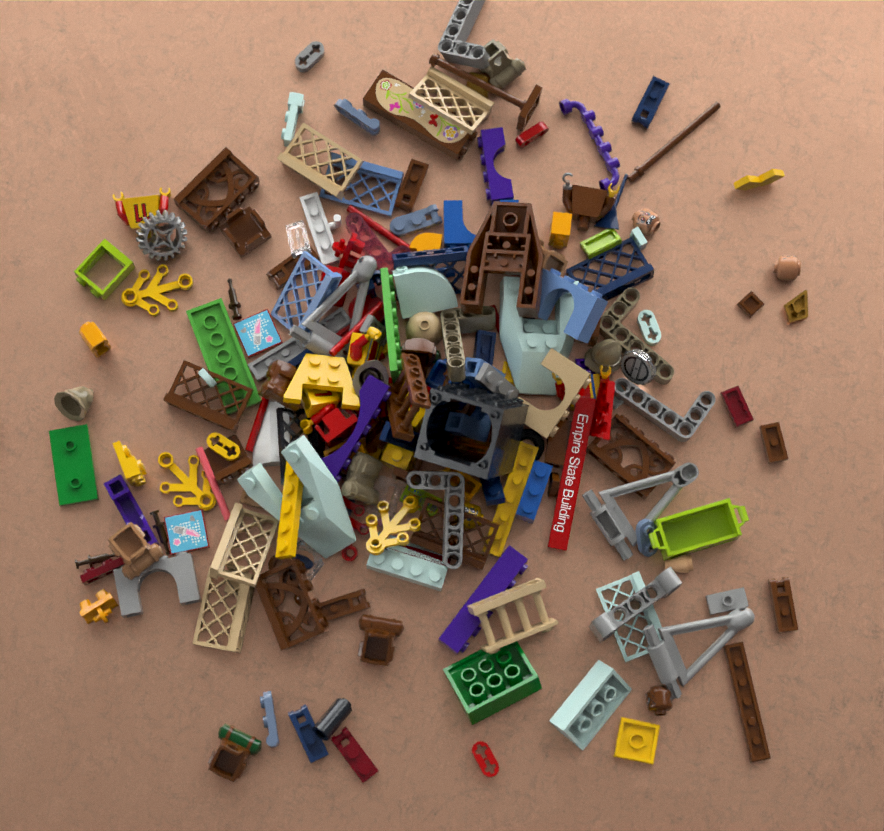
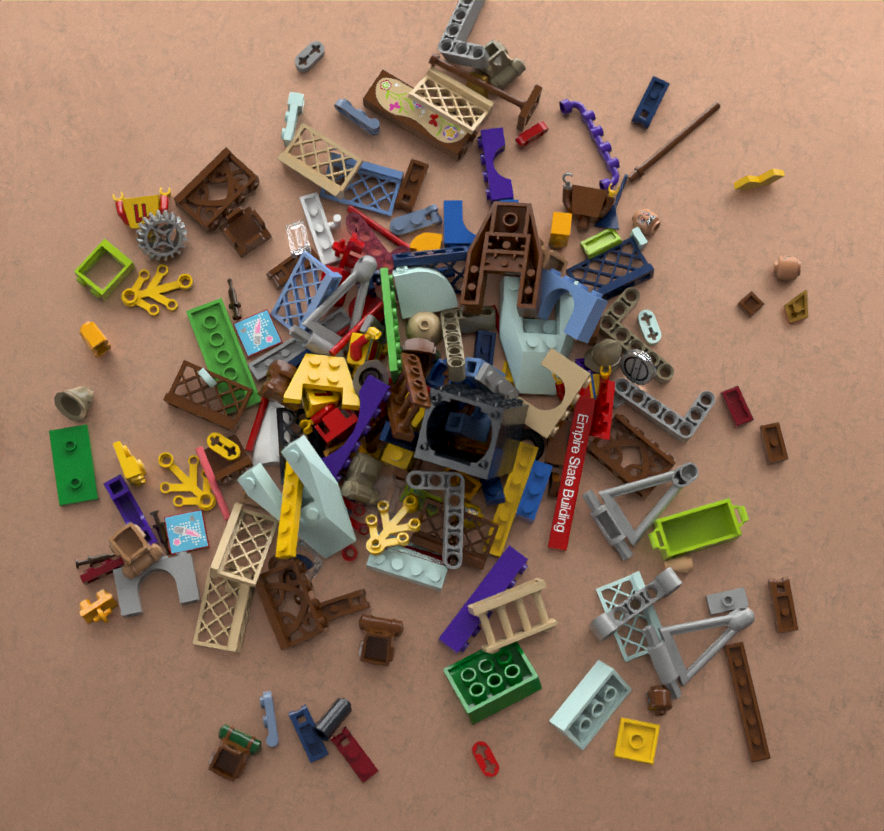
(642, 537): sand blue plate -> none

